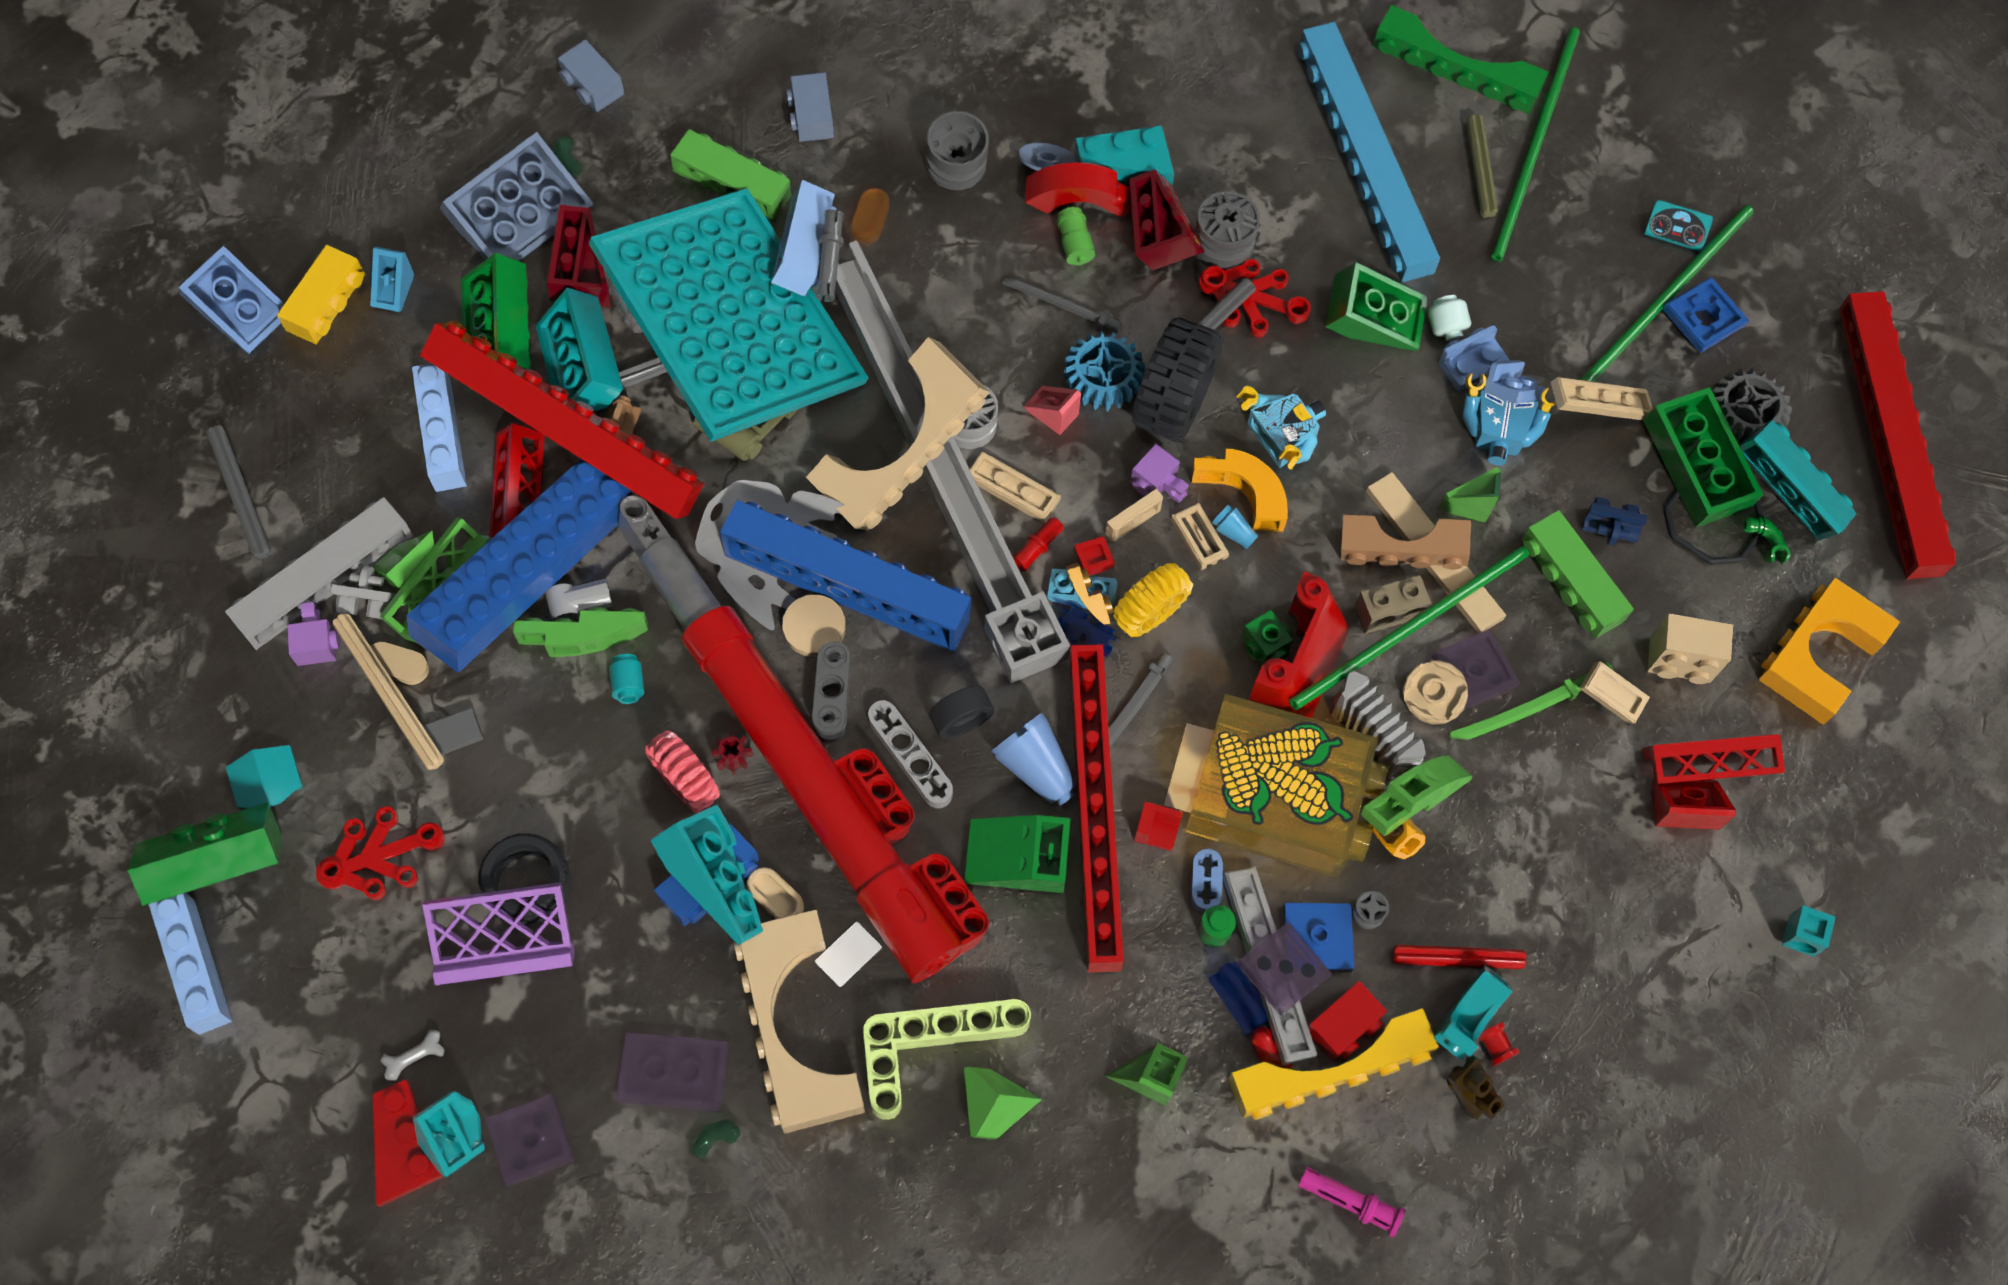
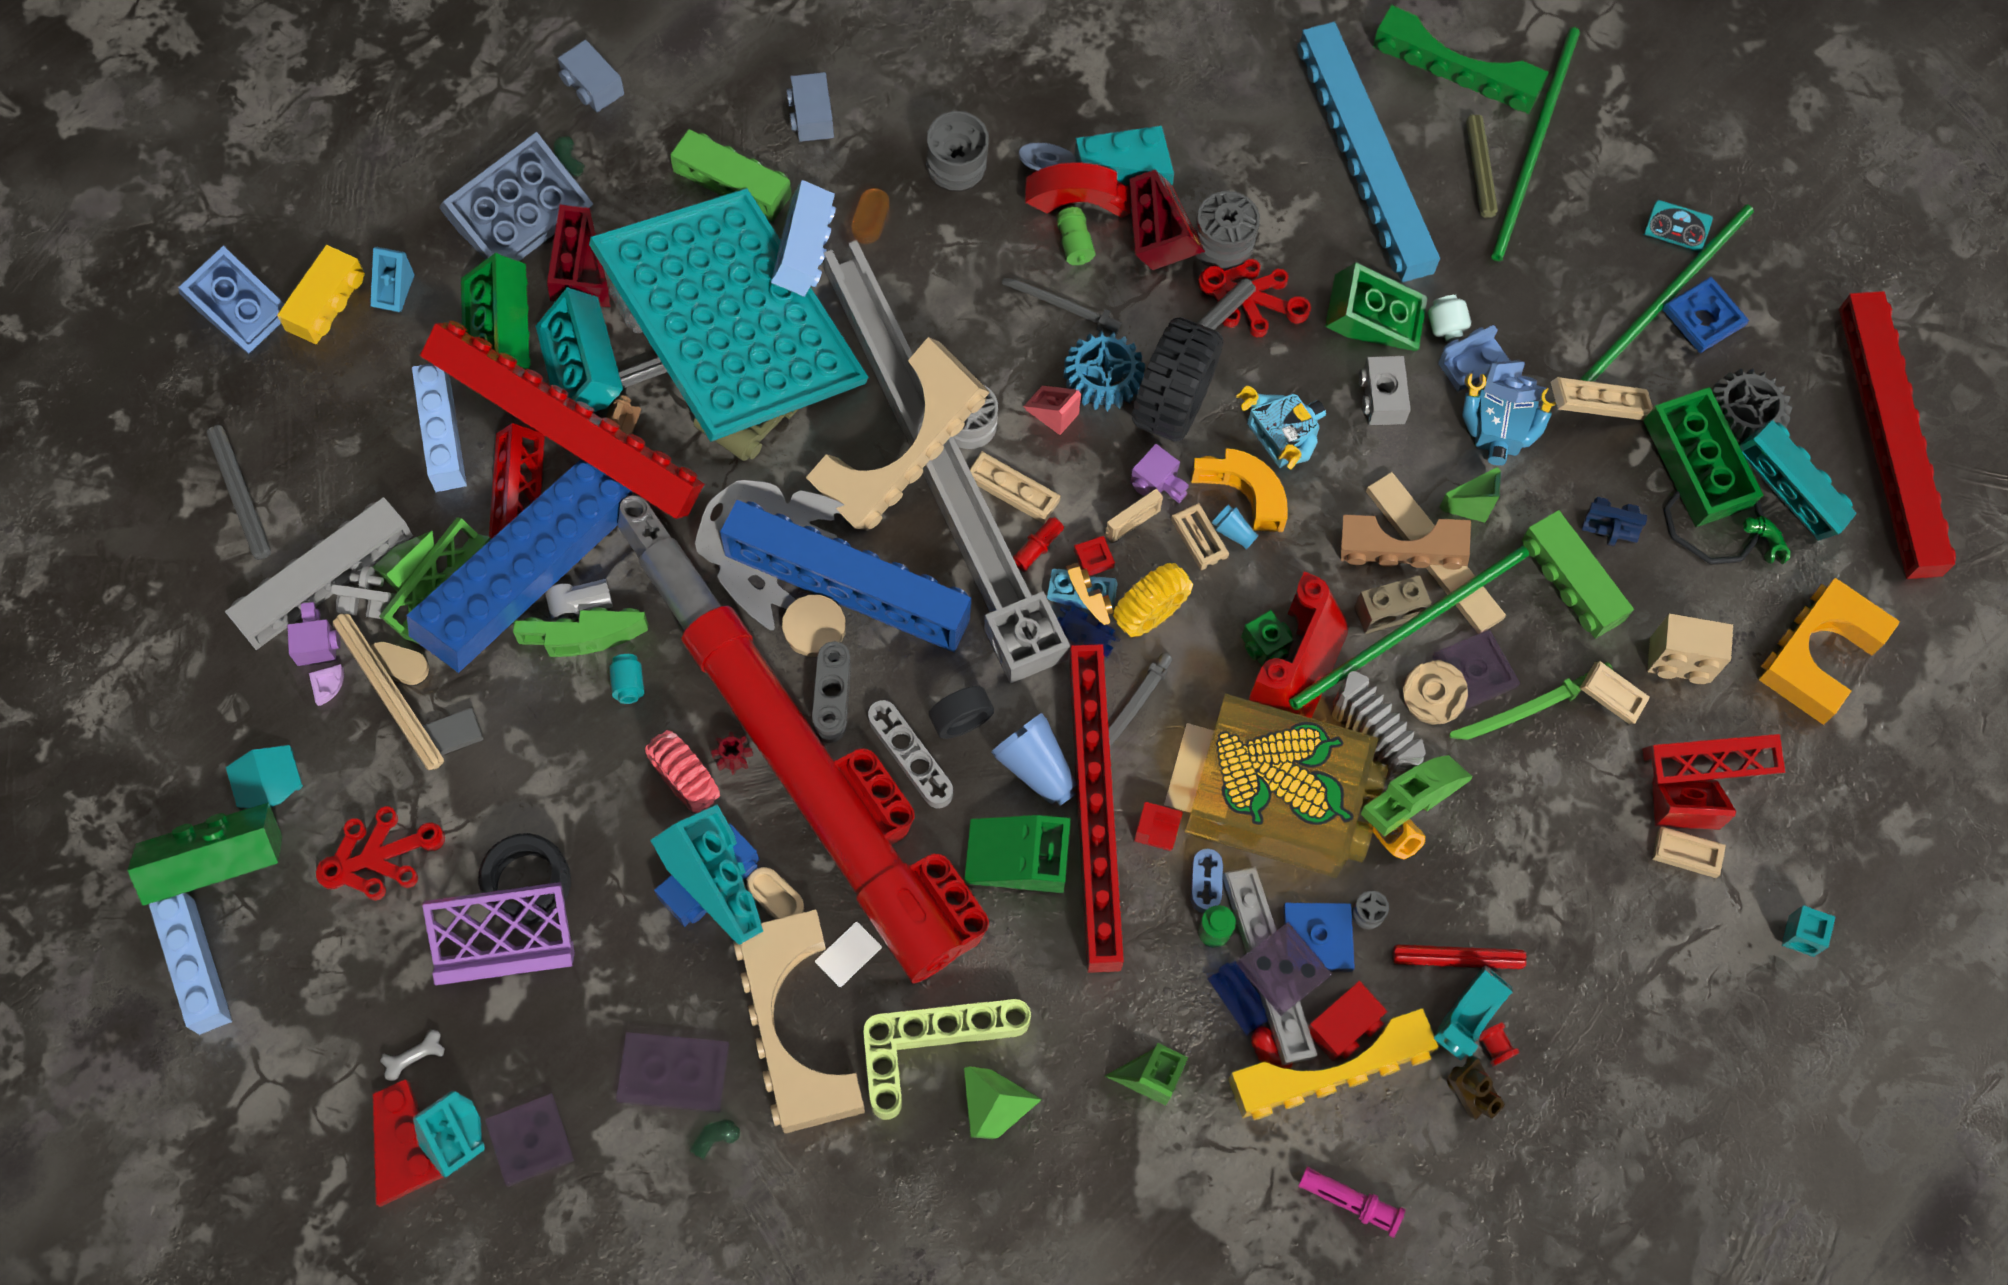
(326, 683): none -> lavender tile
(831, 243): dark grey pin -> none
(1387, 374): none -> light grey brick
(1689, 852): none -> tan tile

